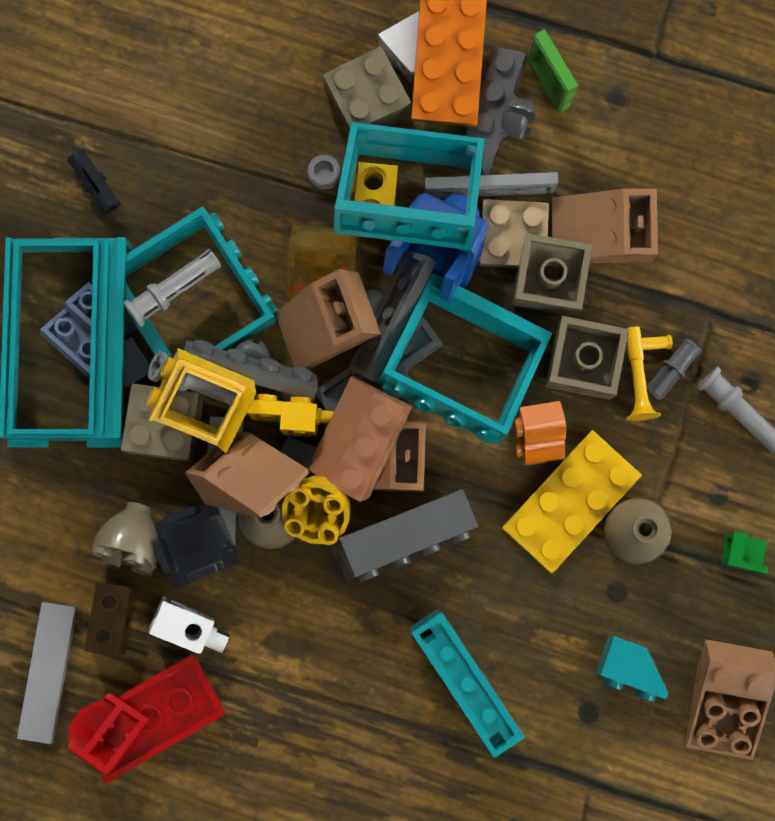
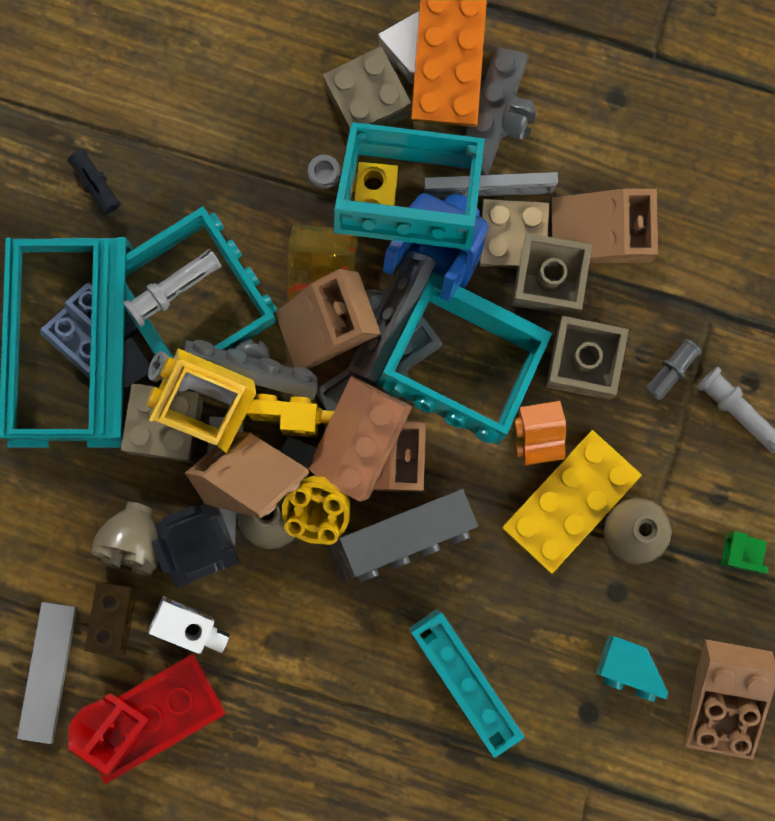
(552, 71): bright green tile -> none
(636, 345): yellow piece -> none

